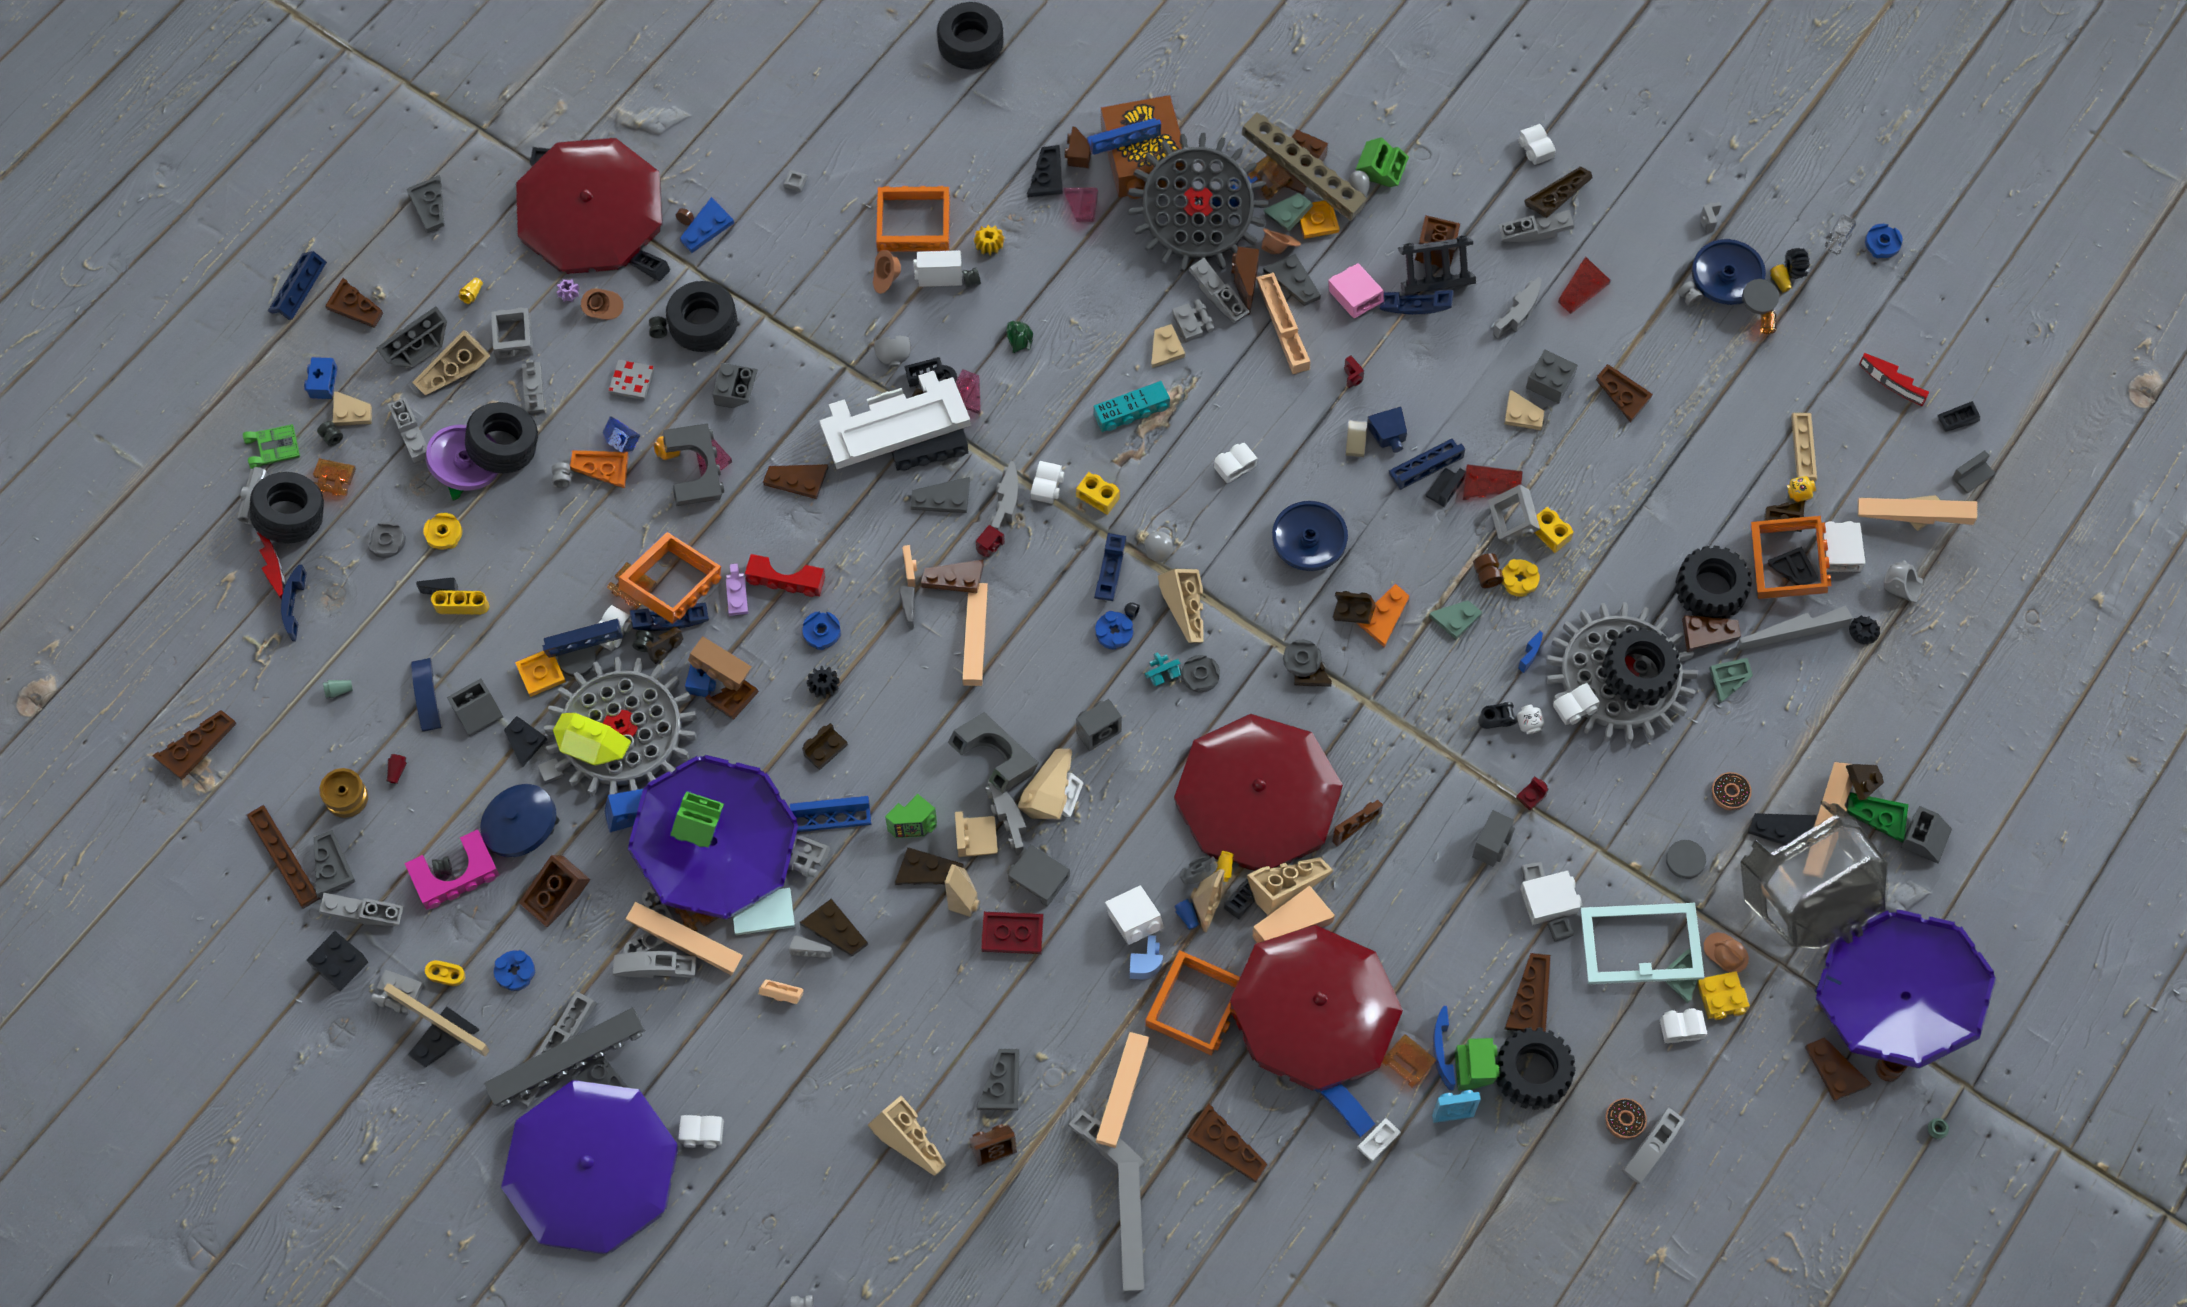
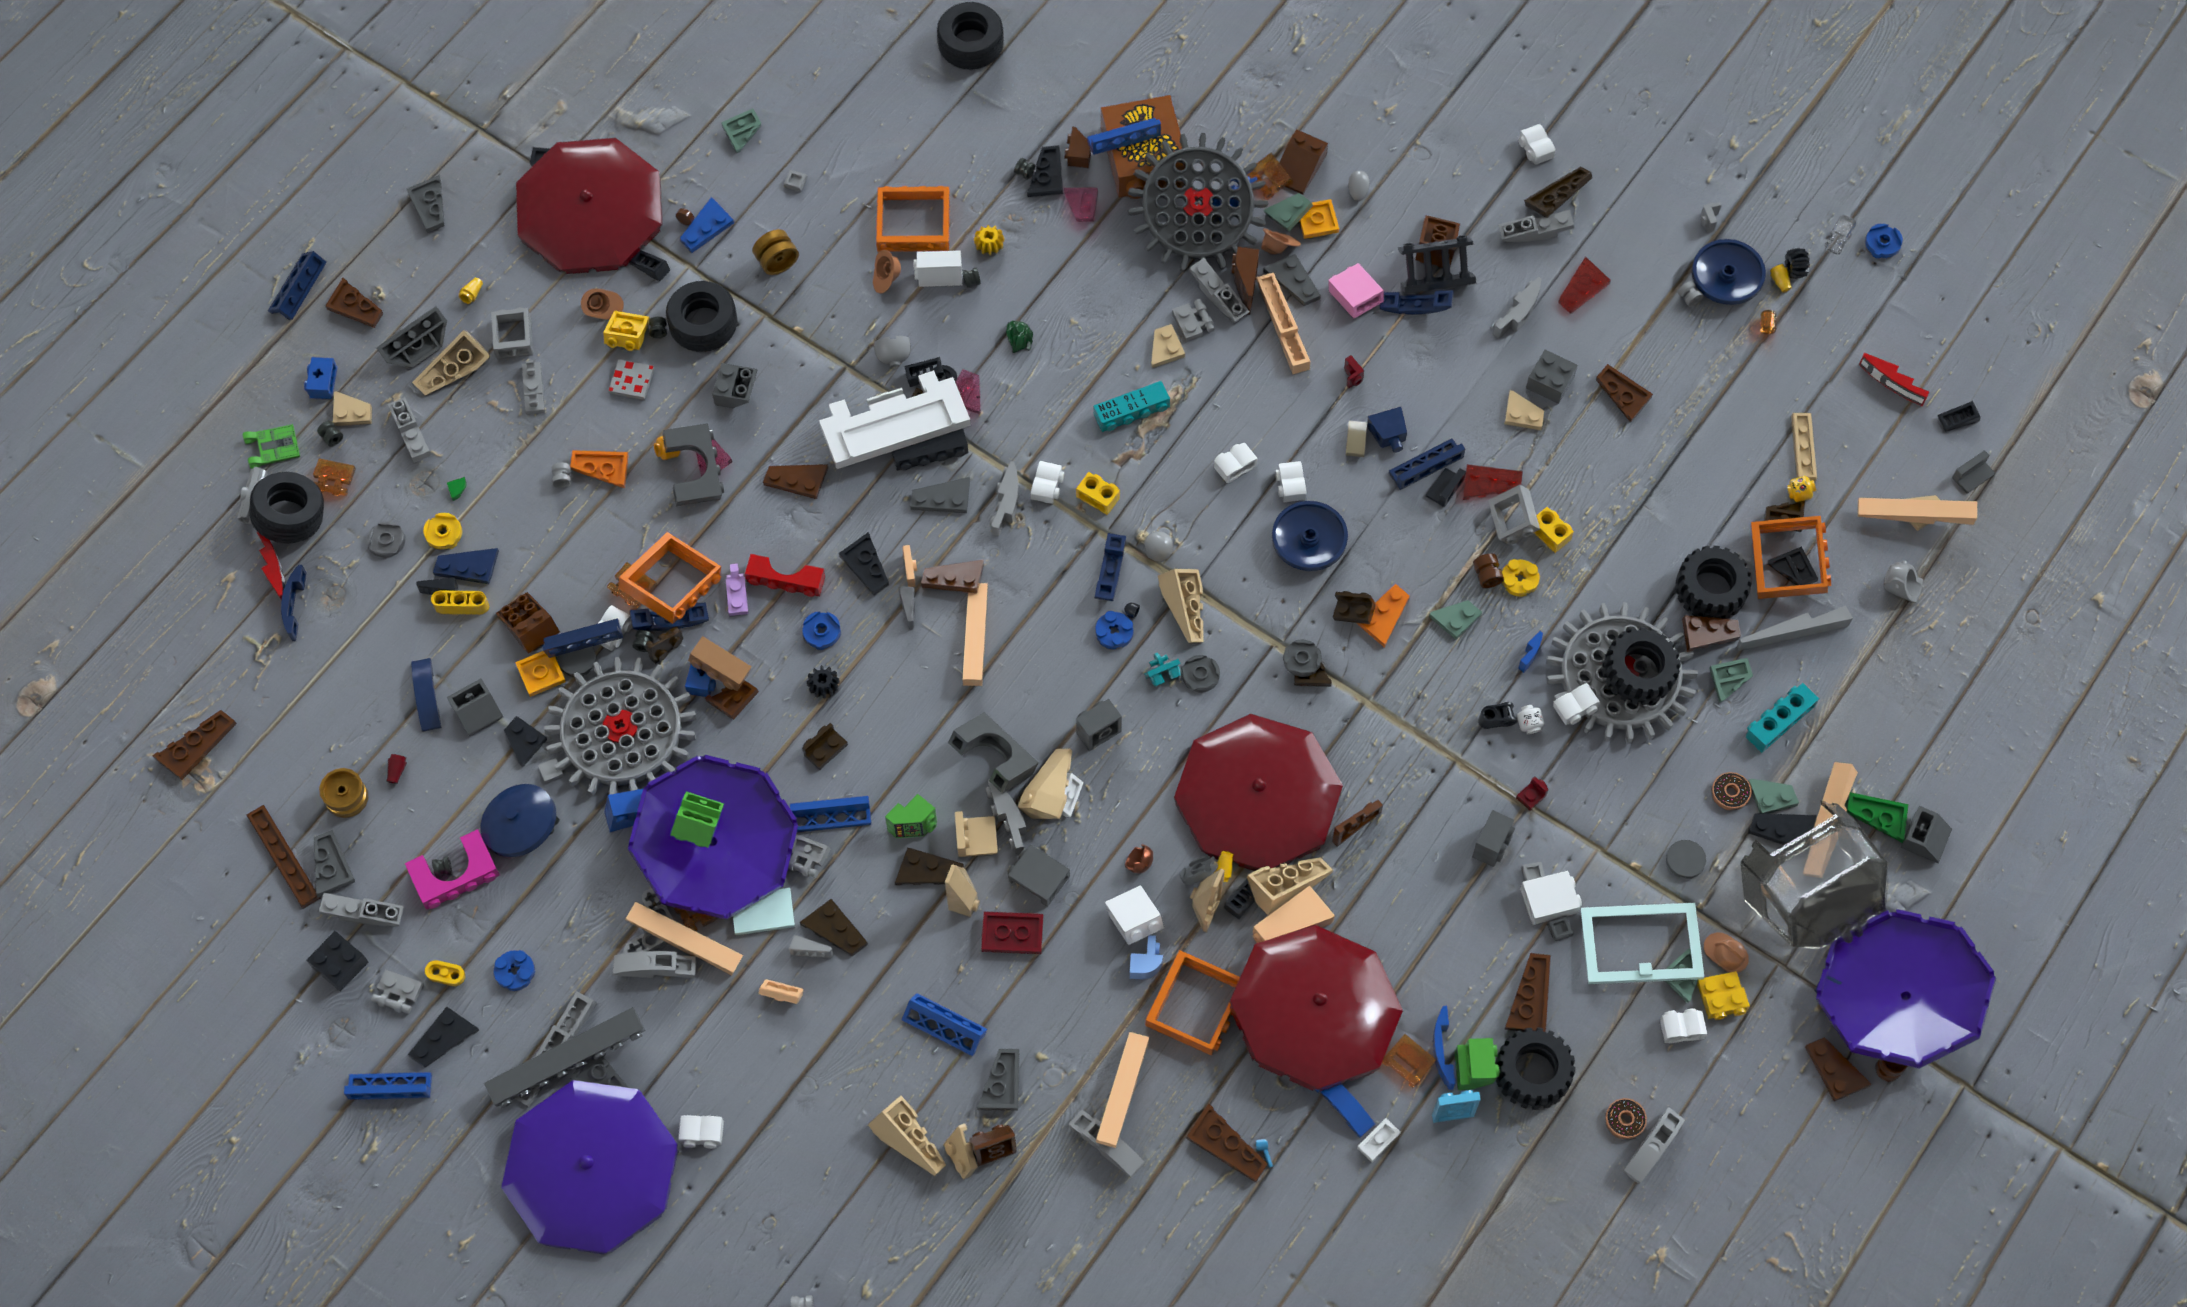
(336, 687): sand green cone -> none
(388, 1091): none -> blue fence
(436, 1019): tan tile -> none
(450, 461): medium lavender dish -> none
(467, 566): none -> dark blue wing
(506, 418): black tyre -> none
(528, 622): none -> reddish brown slope
(554, 889): reddish brown slope -> none
(568, 290): lavender gear -> none
(589, 739): neon yellow wedge -> none
(620, 435): clear blue slope -> none
(626, 330): none -> yellow plate
(741, 128): none -> sand green wing
(775, 252): none -> pearl gold wheel
(865, 564): none -> black wing
(947, 1018): none -> blue fence
(961, 1152): none -> tan wing
(989, 541): dark red brick -> none
(1024, 168): none -> pearl dark grey wheel
(1130, 1226): light grey slope -> none
(1140, 859): none -> copper hair
(1187, 913): blue cone -> none
(1262, 1145): none -> dark azure hand
(1279, 153): dark tan brick -> none
(1291, 481): none -> white brick
(1382, 162): bright green piece -> none
(1760, 296): dark grey tile -> none
(1765, 738): none -> teal brick
(1772, 796): none -> sand green wing
(1844, 547): white brick -> none
(1864, 637): black gear -> none
(1865, 779): dark brown wing -> none
(1940, 1123): sand green plate -> none

